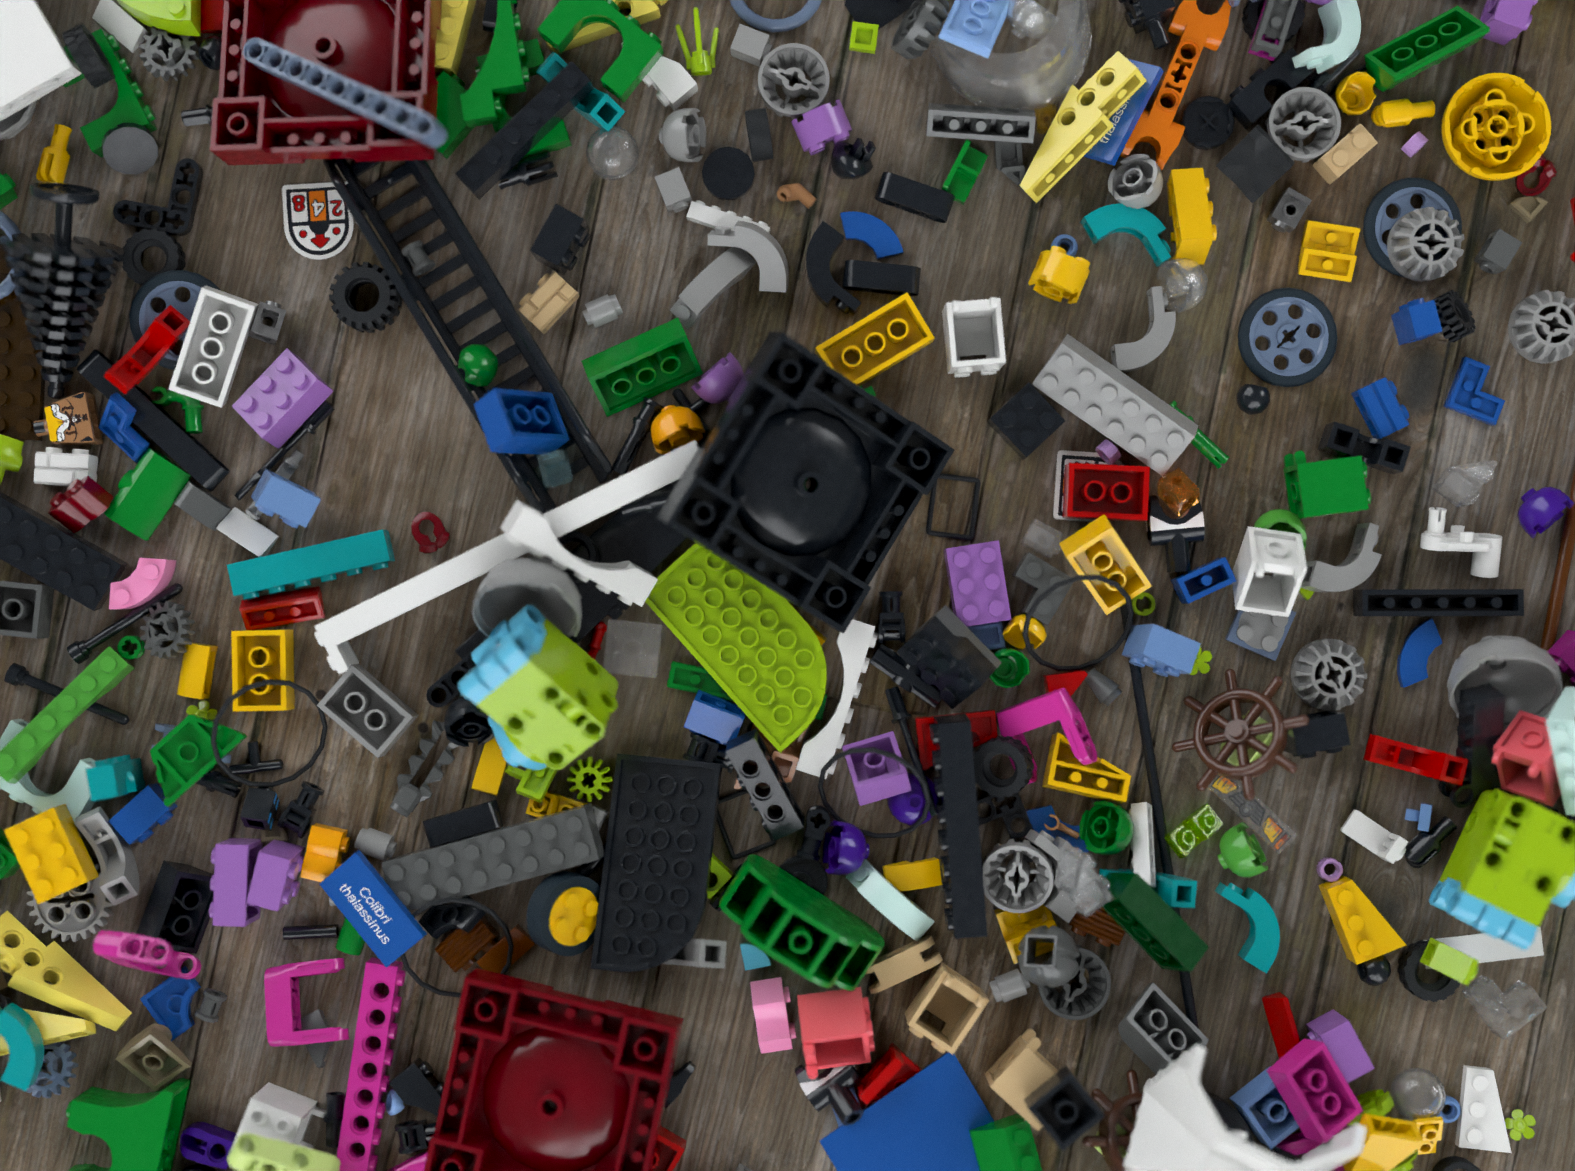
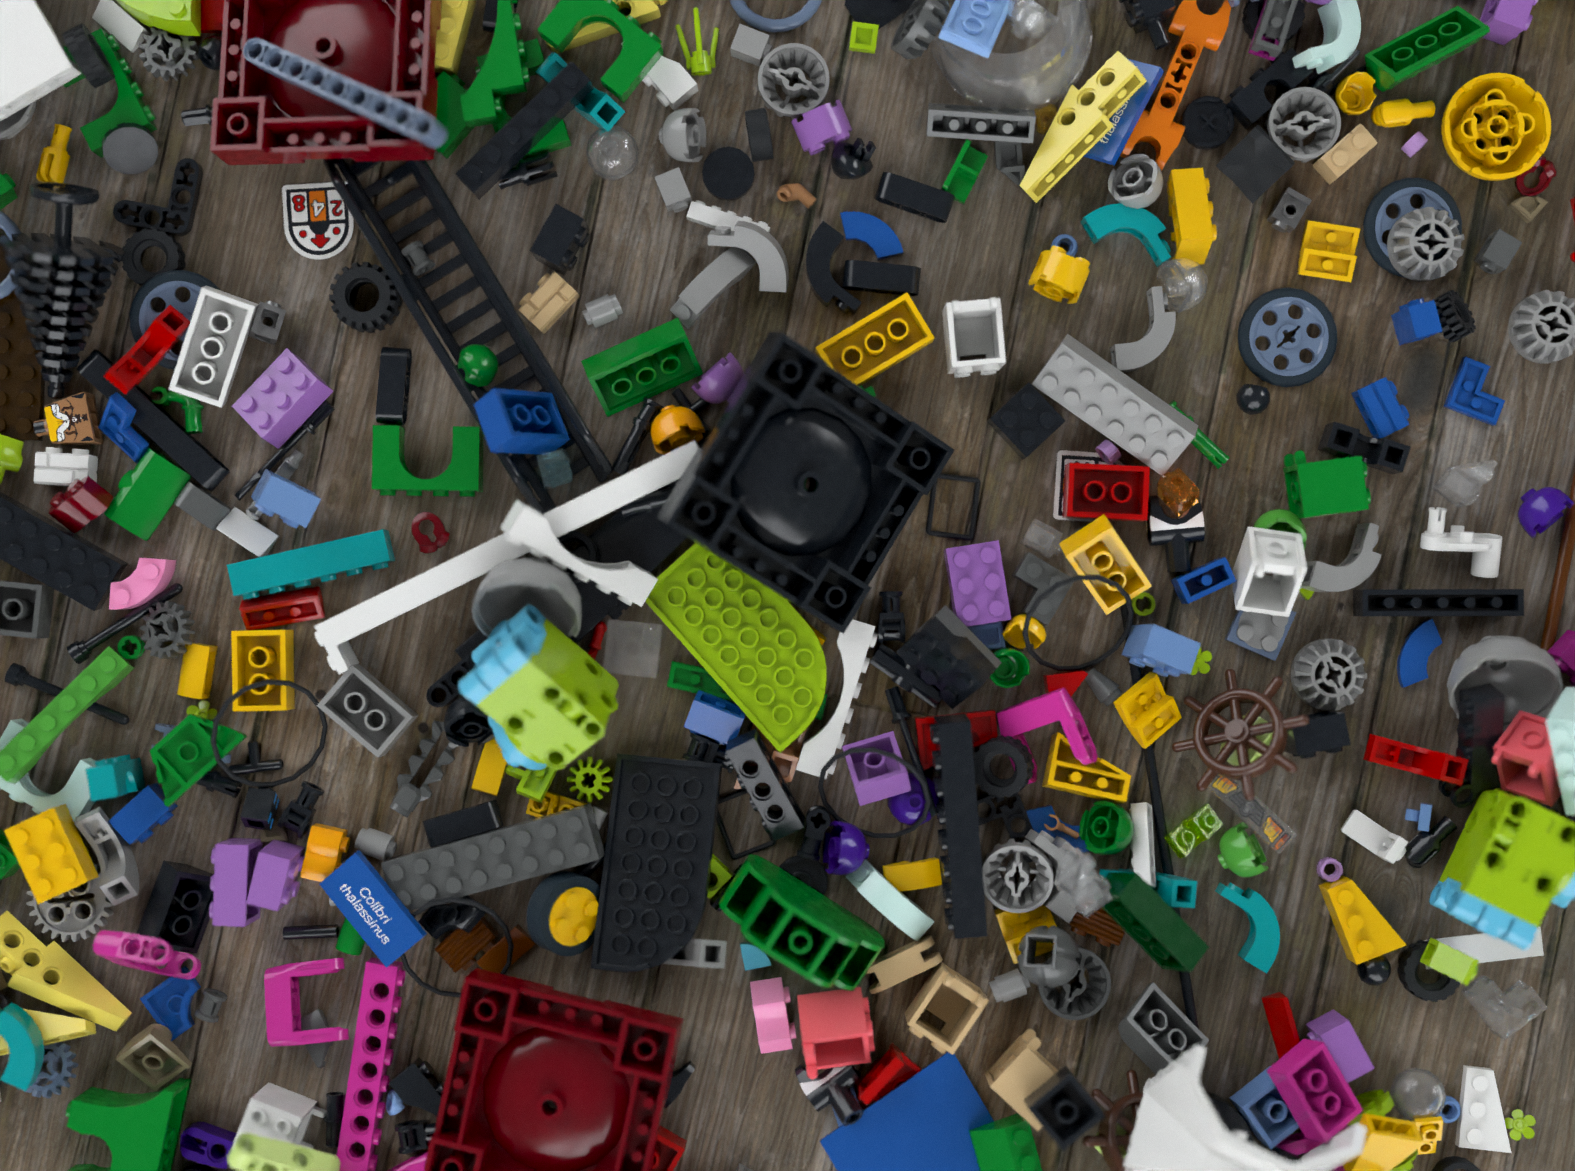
(393, 385): none -> black beam
(393, 475): none -> green arch
(1147, 710): none -> yellow slope

